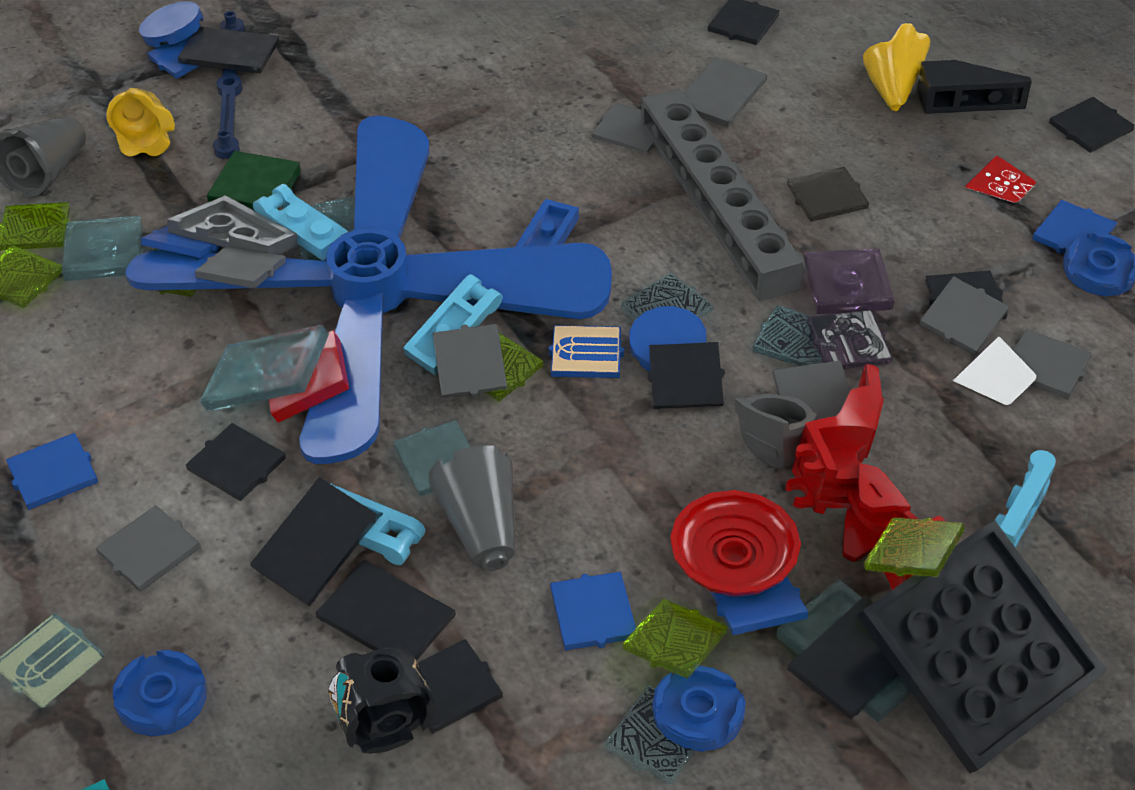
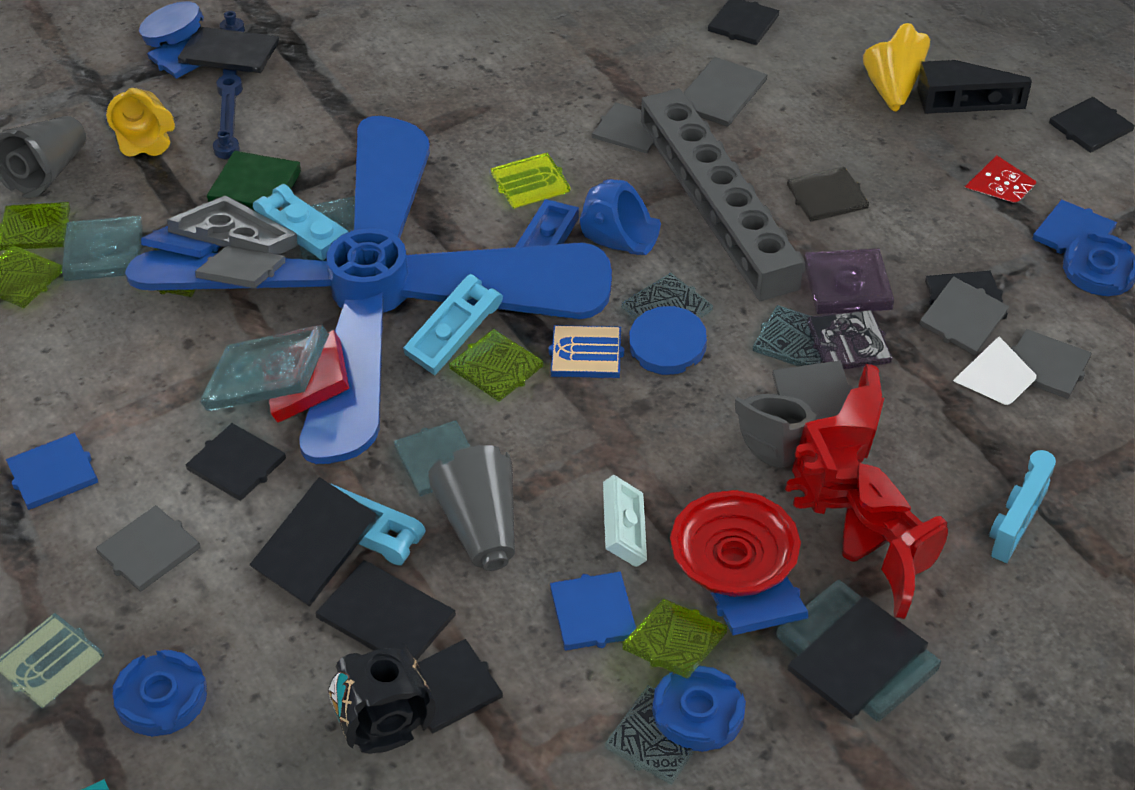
(469, 361): dark grey piece -> none
(530, 180): none -> clear neon green piece
(618, 218): none -> blue helmet
(624, 521): none -> light aqua plate
(686, 375): black piece -> none
(914, 547): clear neon green piece -> none
(982, 646): black plate -> none

